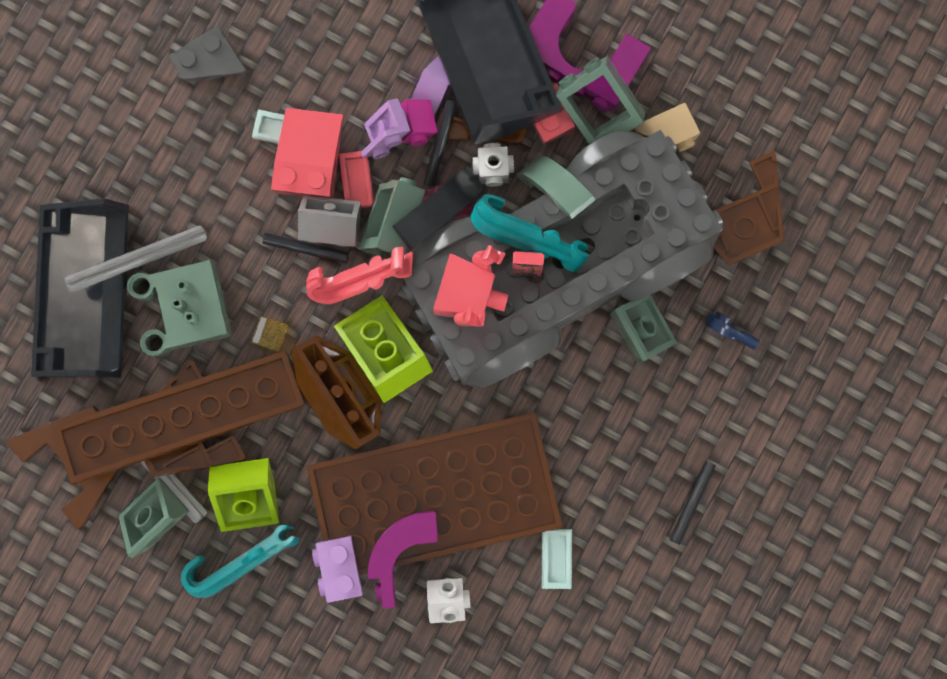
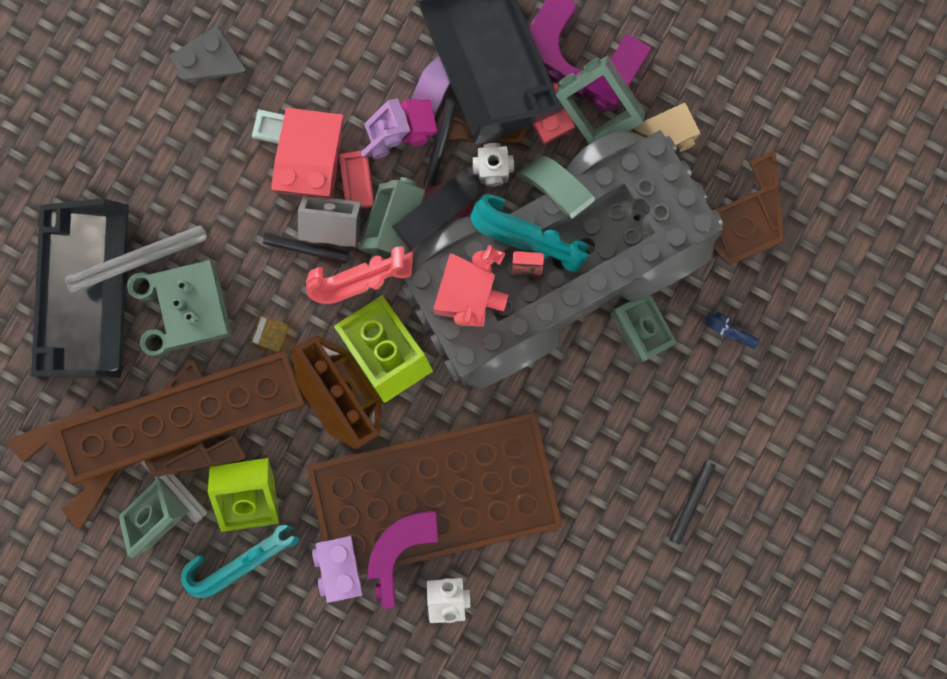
(557, 559): light aqua tile -> none

